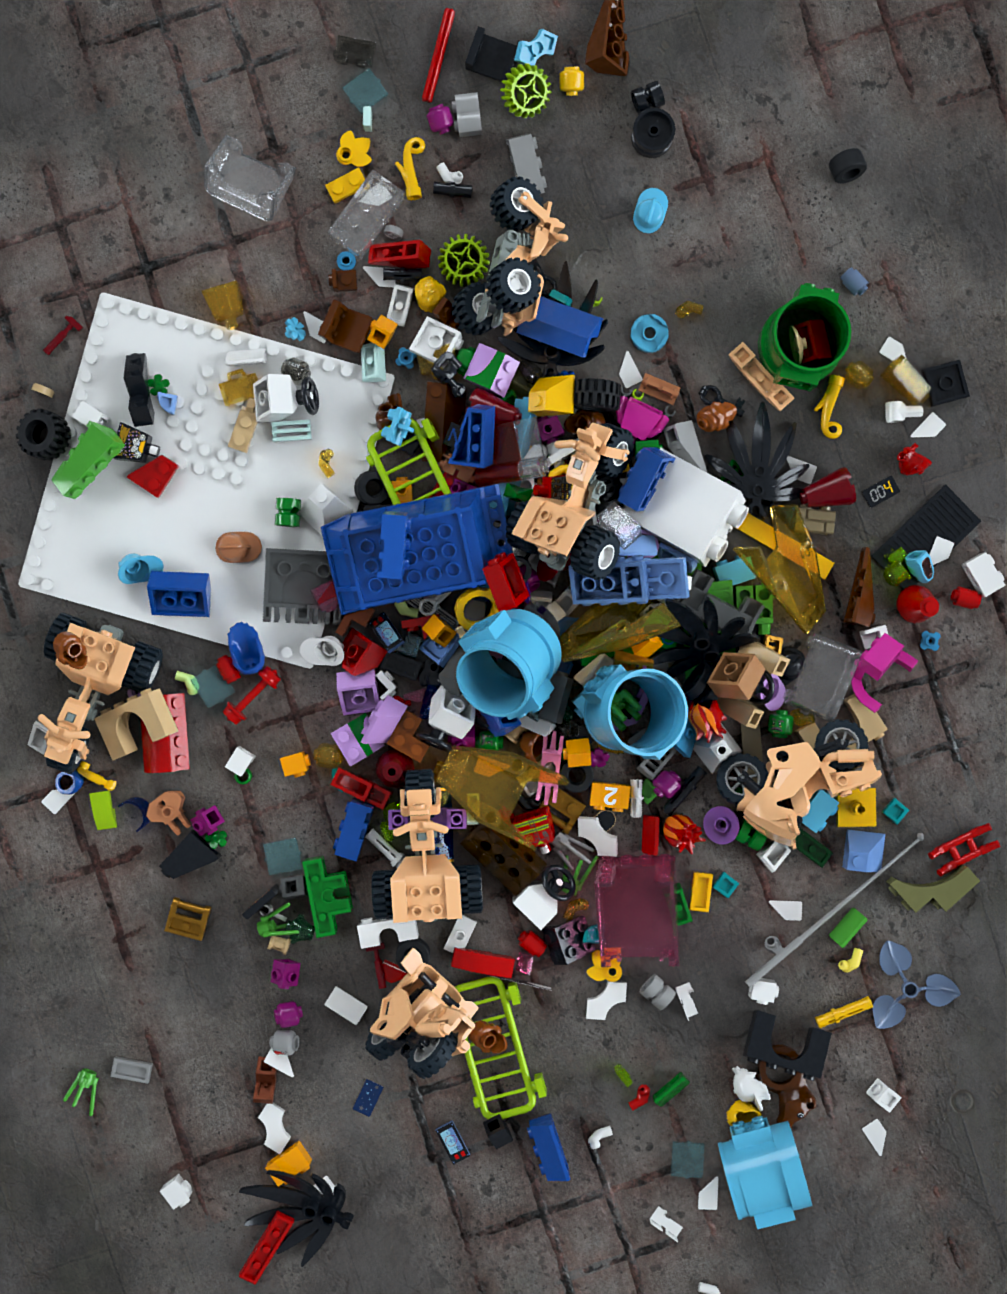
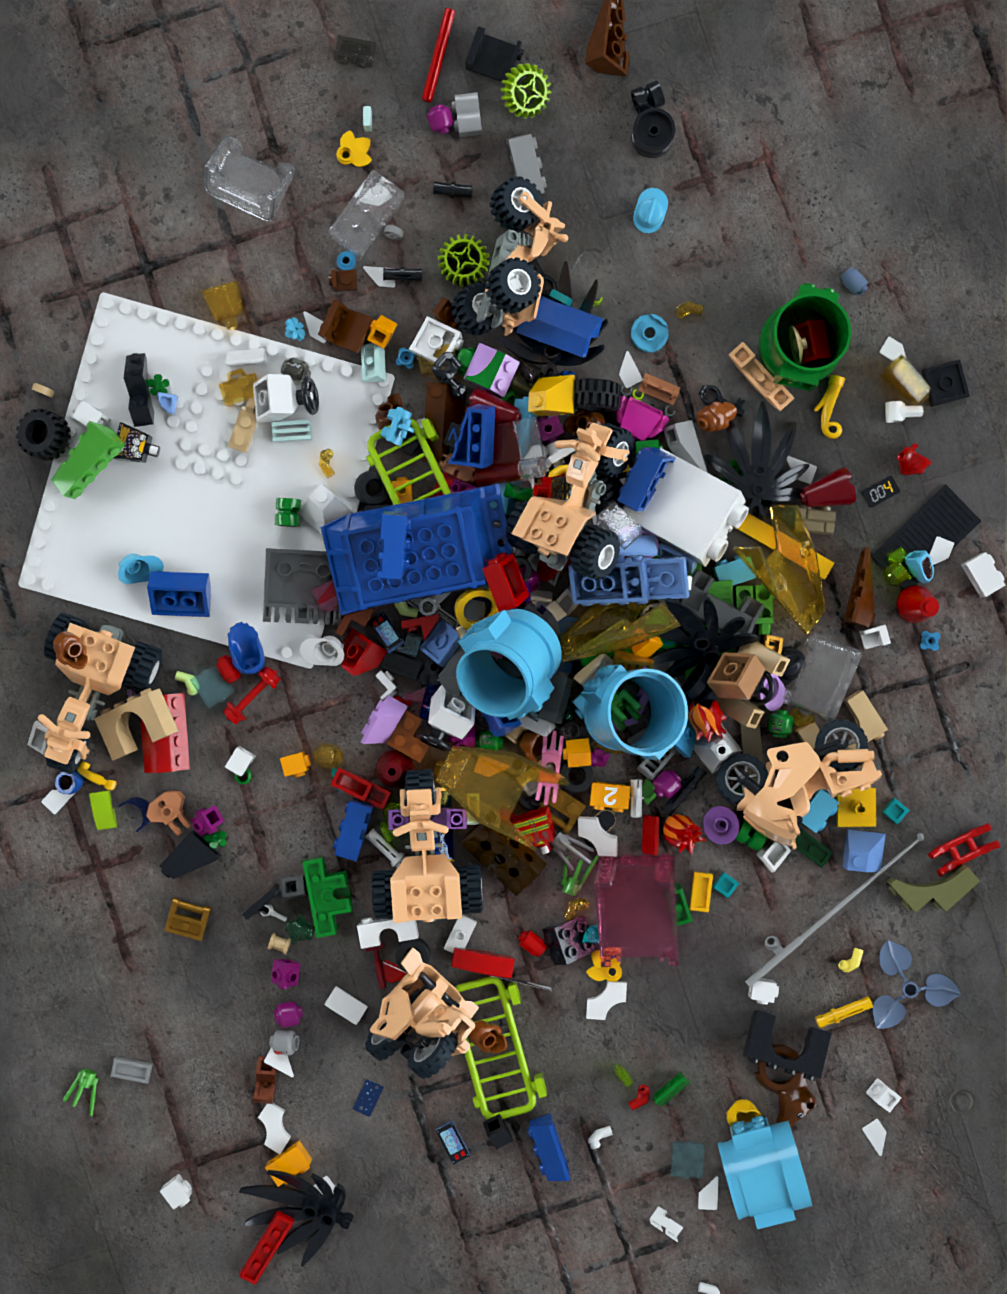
(62, 335): dark red piece -> none
(155, 475): red wing -> none
(238, 547): nougat piece -> none
(268, 927): bright green plant -> none
(282, 856): clear light blue piece -> none
(345, 185): yellow plate -> none
(349, 740): lavender slope -> none
(358, 692): lavender slope -> none
(365, 90): clear light blue piece -> none
(400, 304): white slope -> none
(404, 254): red slope -> none
(413, 191): yellow plant -> none
(429, 293): yellow hair -> none
(439, 630): light orange brick -> none
(447, 176): white arm -> none
(525, 963): clear pink slope -> none
(540, 898): white piece -> none
(541, 45): medium azure tile -> none
(571, 81): yellow head -> none
(655, 990): light grey wheel -> none
(683, 994): white piece -> none
(748, 1088): white hair -> none
(788, 909): white sticker -> none
(847, 165): black tyre -> none
(848, 927): bright green slope -> none
(859, 374): clear yellow head -> none
(876, 662): dark pink piece -> none
(930, 427): white sticker -> none
(966, 598): red brick -> none

